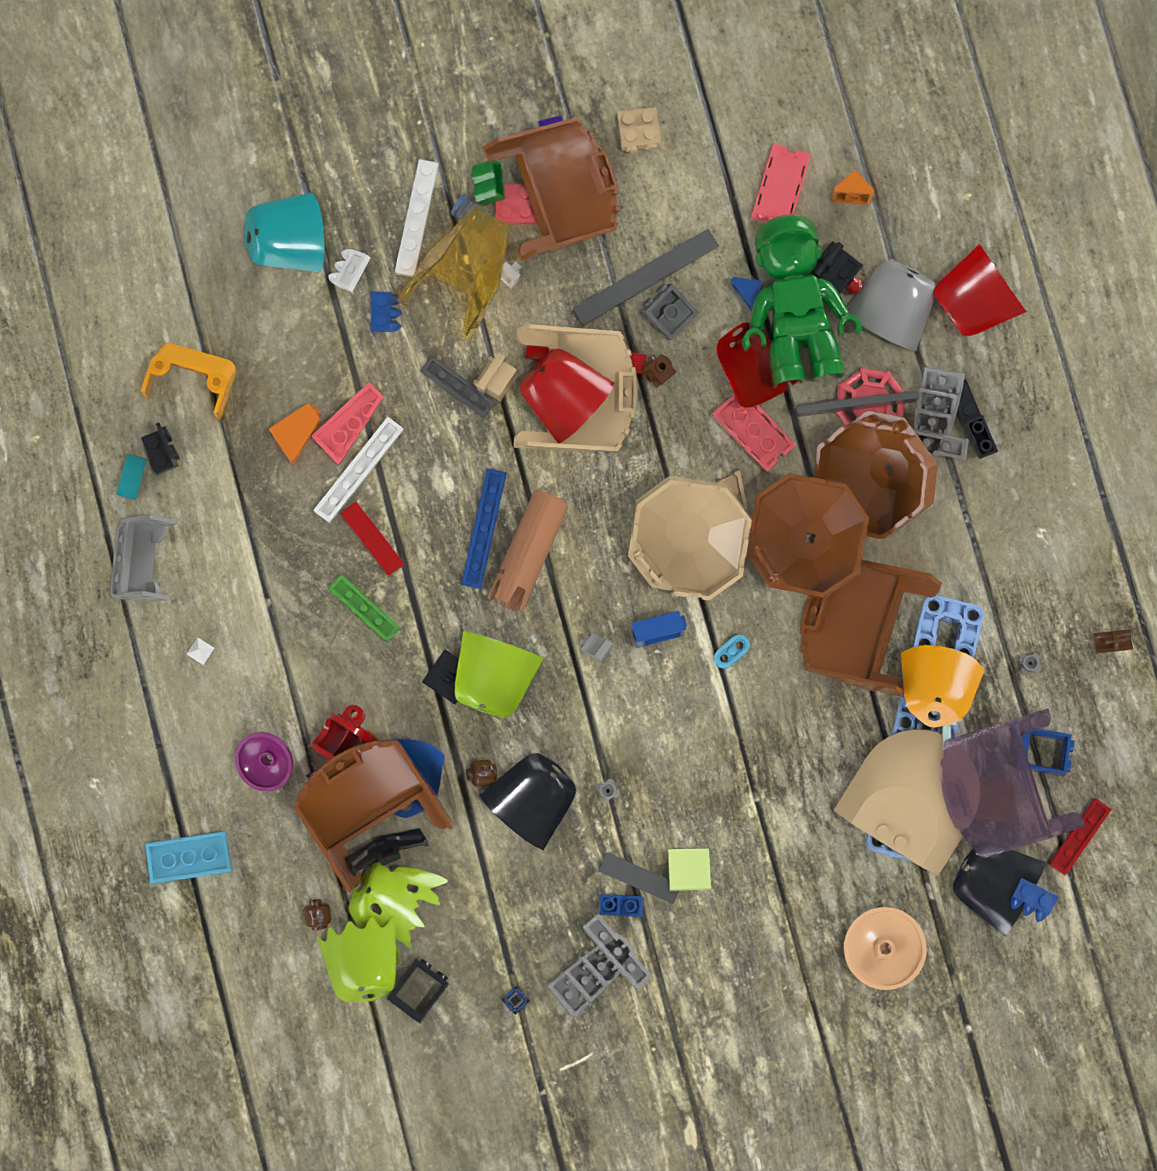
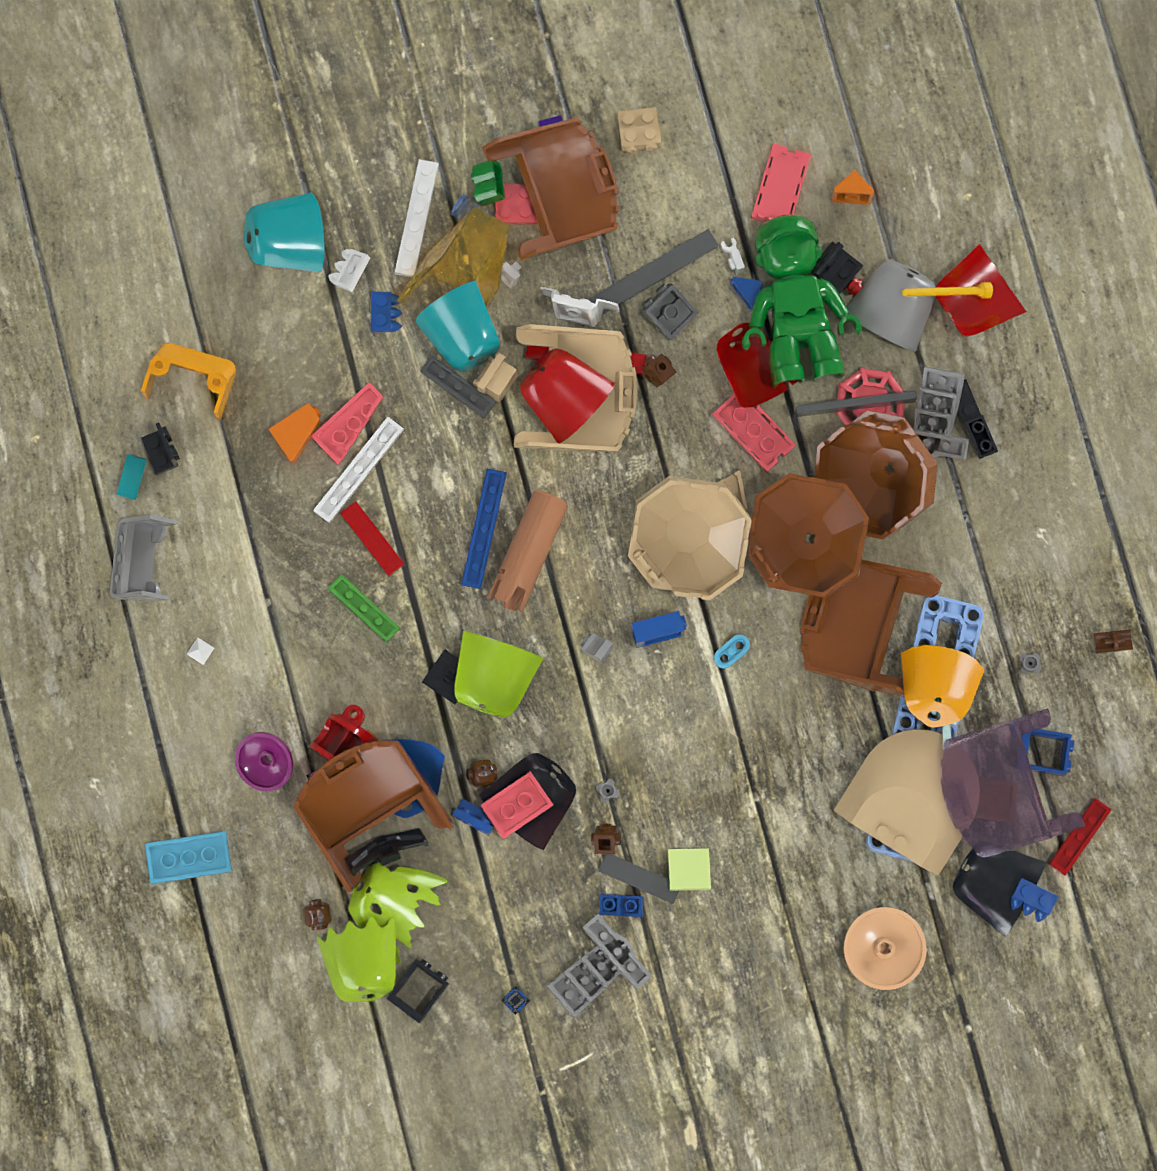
(460, 327): none -> teal piece
(473, 816): none -> blue bracket
(516, 805): none -> coral plate
(576, 310): none -> white piece
(605, 839): none -> reddish brown brick
(735, 260): none -> white plate
(983, 290): none -> yellow piece

